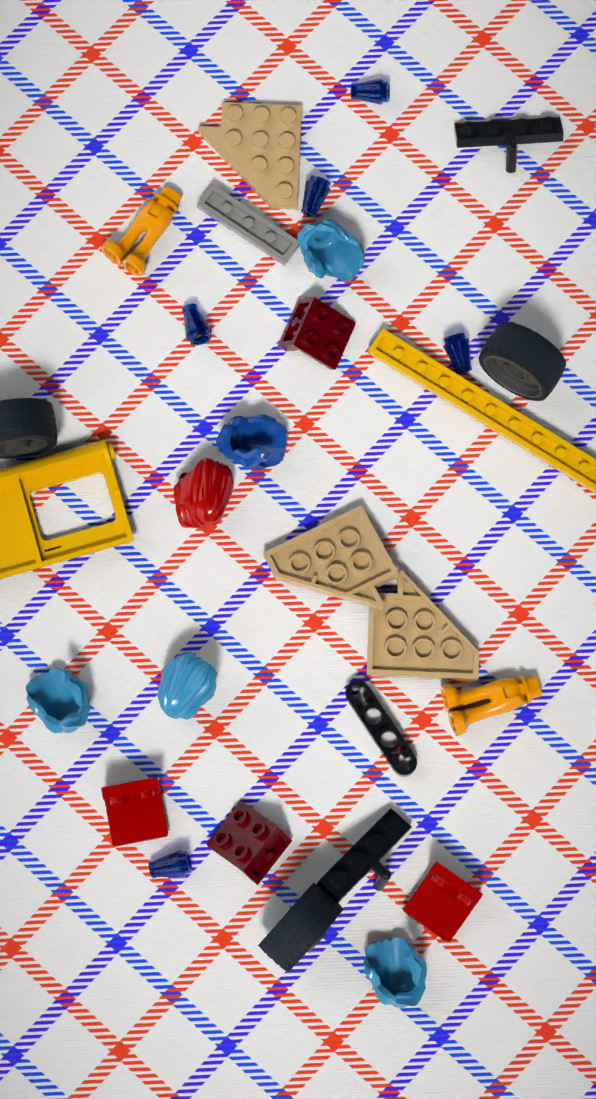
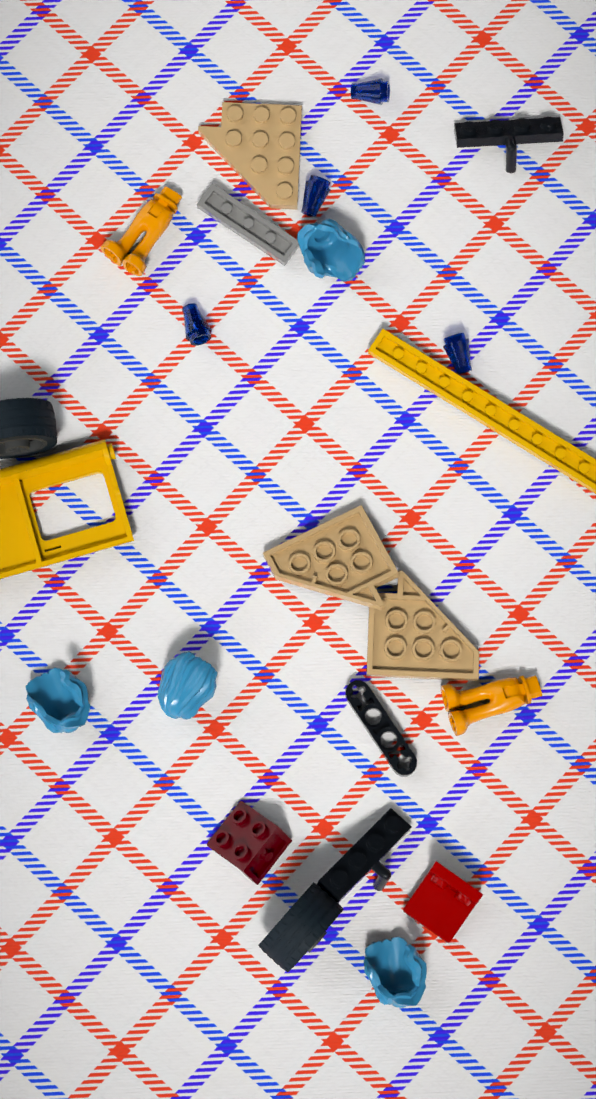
(135, 812): red bracket -> none
(171, 865): clear blue cone -> none
(203, 494): red hair -> none
(253, 441): blue hair -> none
(317, 332): dark red bracket -> none
(522, 361): black wheel -> none

